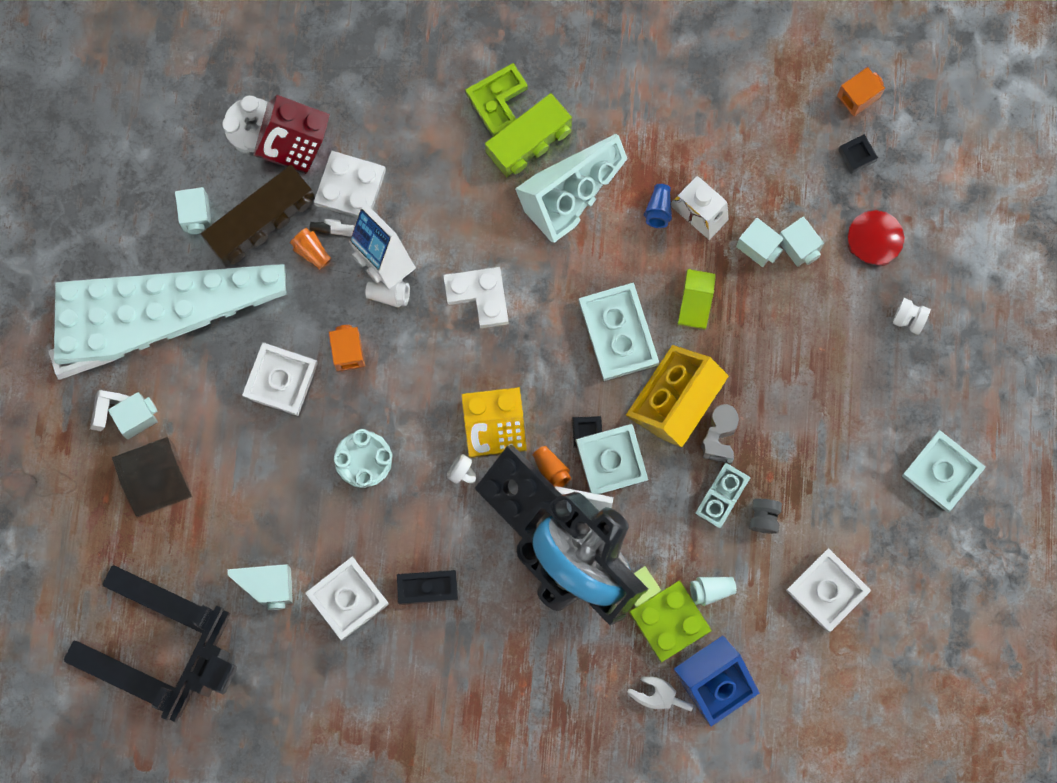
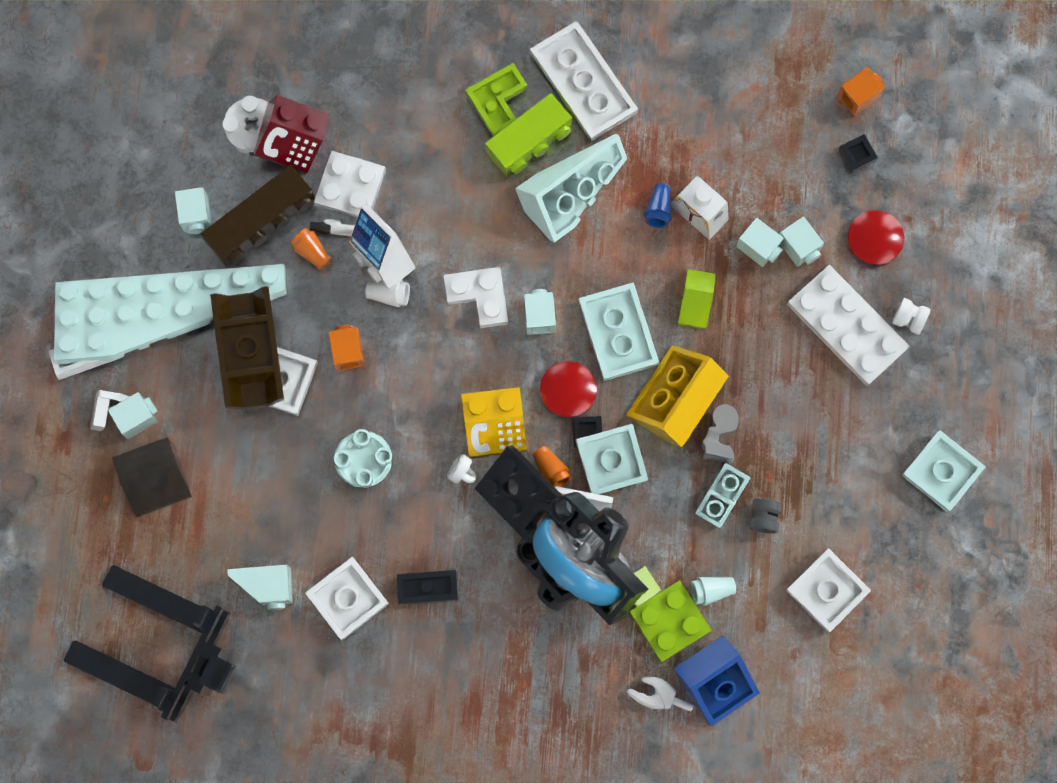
(247, 349): none -> dark brown piece
(539, 312): none -> light aqua brick
(568, 389): none -> red dish
(583, 81): none -> white plate
(848, 325): none -> white plate

